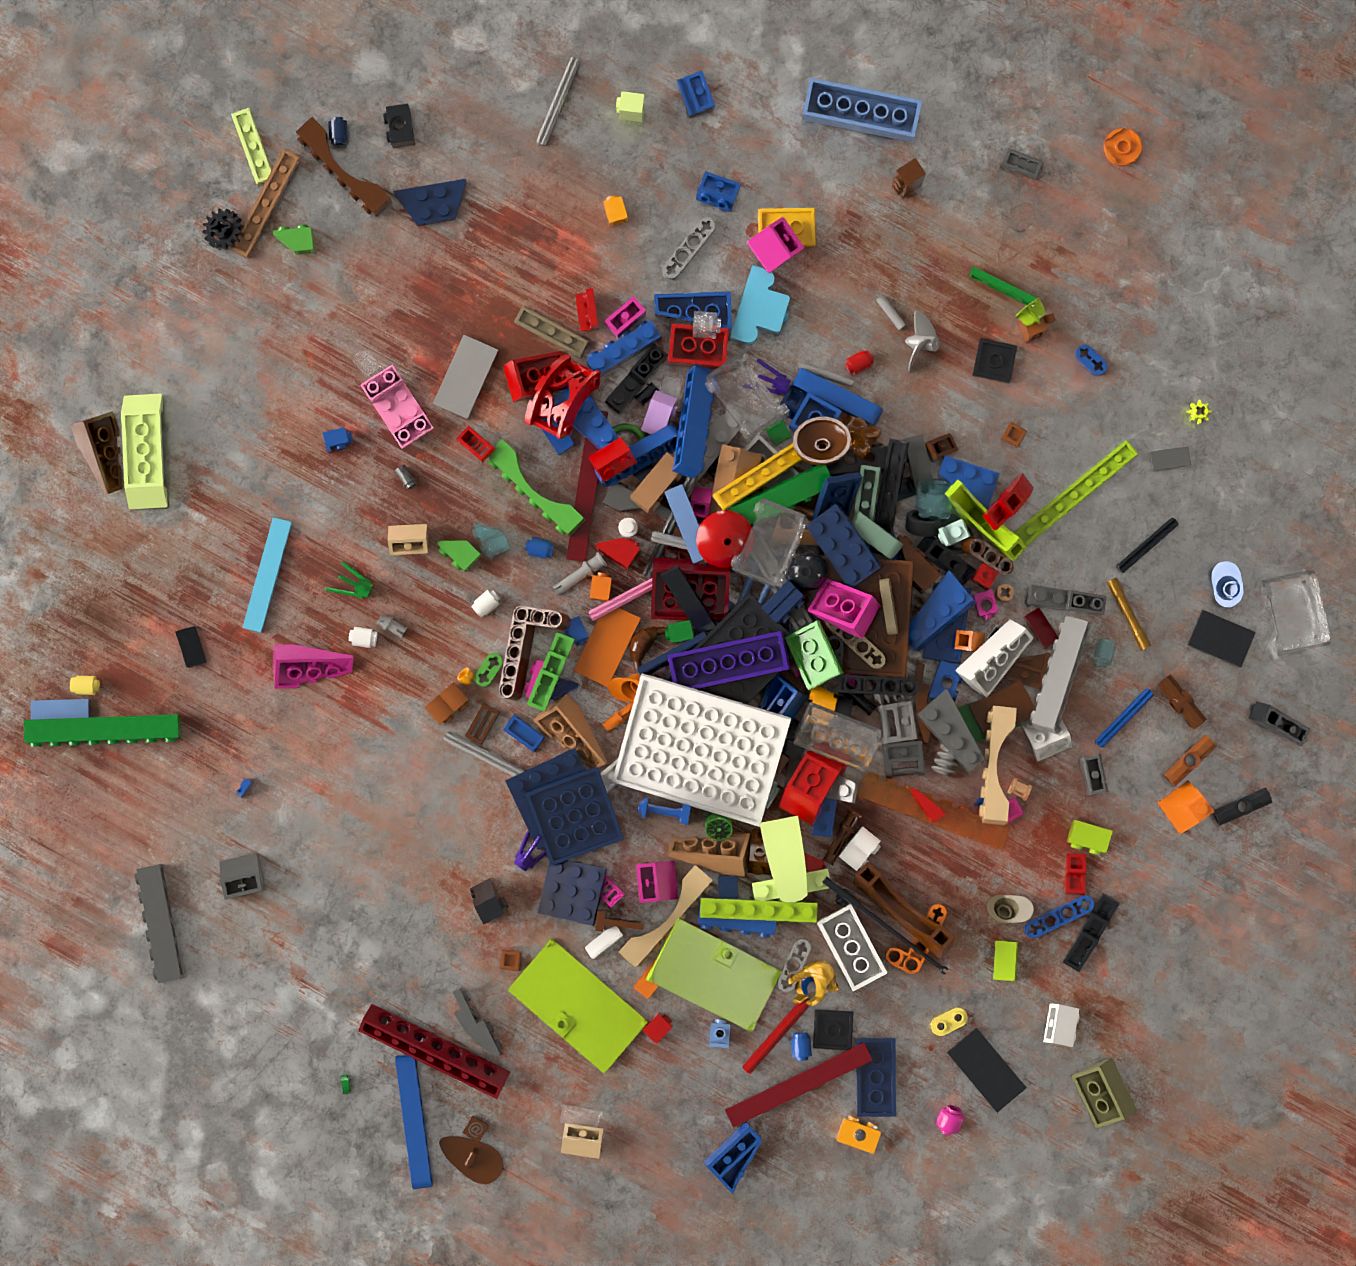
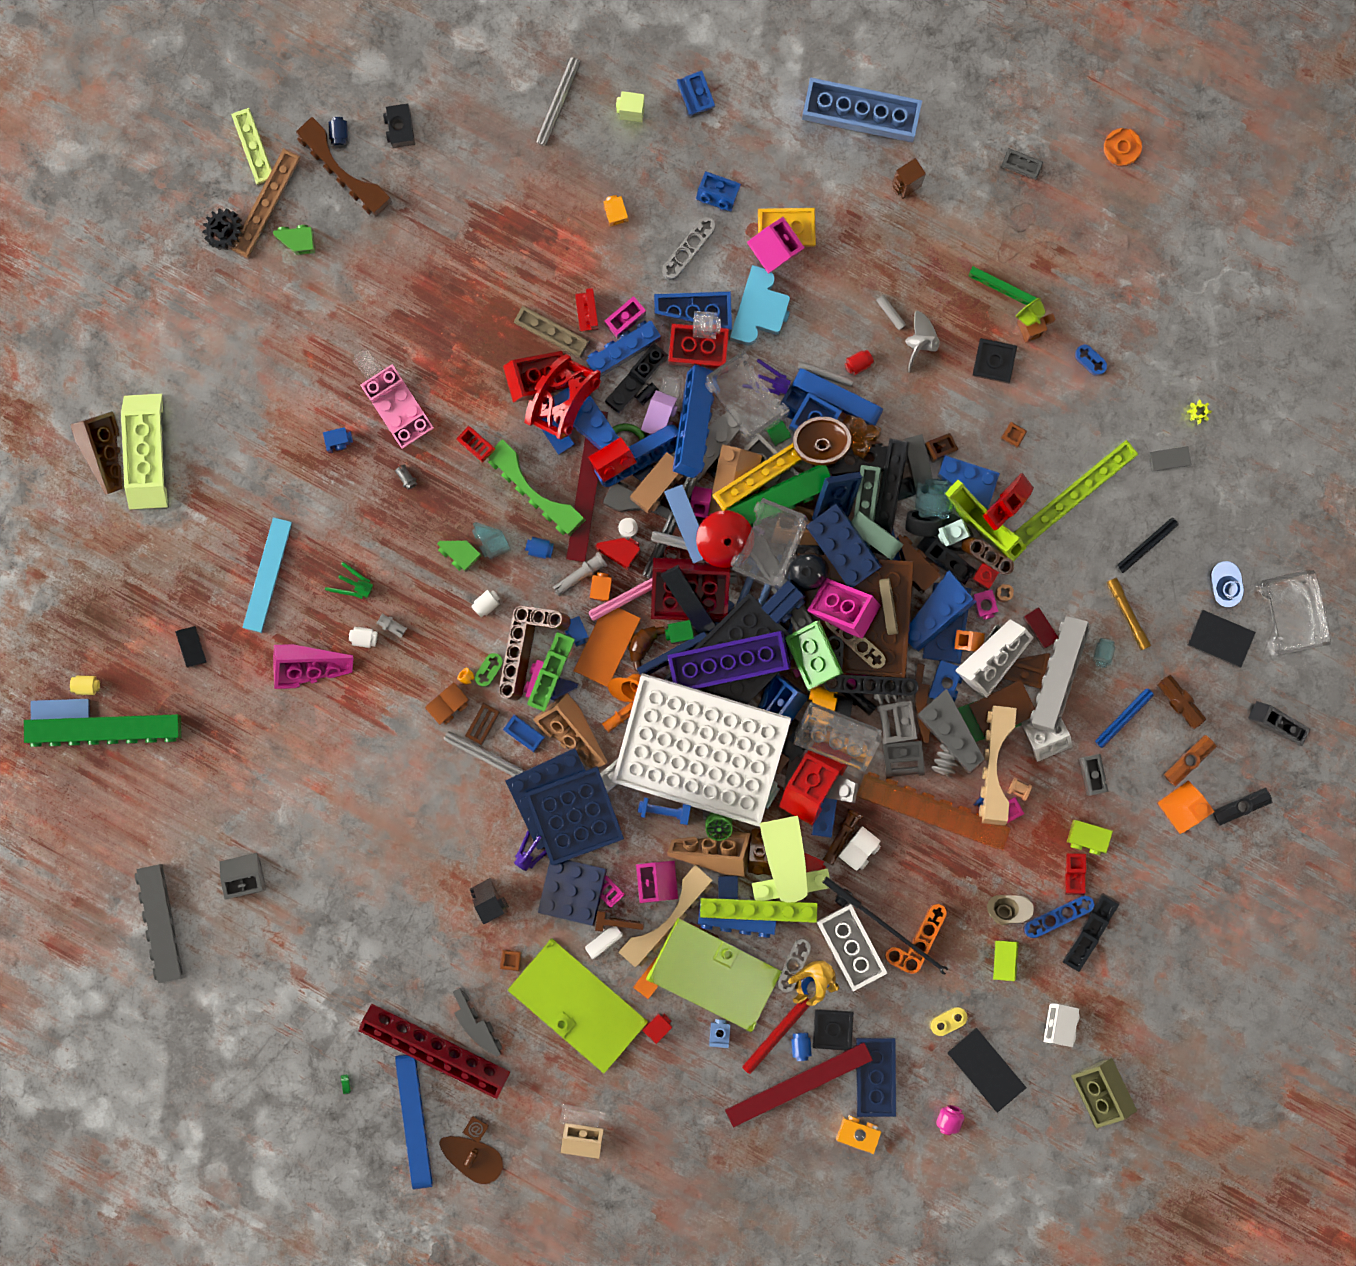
(245, 786): blue tile -> none
(408, 539): tan brick -> none
(432, 202): dark blue wing -> none
(465, 377): light grey tile -> none
(733, 1156): blue wedge -> none
(926, 931): reddish brown arch -> none
(931, 810): red slope -> none
(1066, 600): dark grey slope -> none

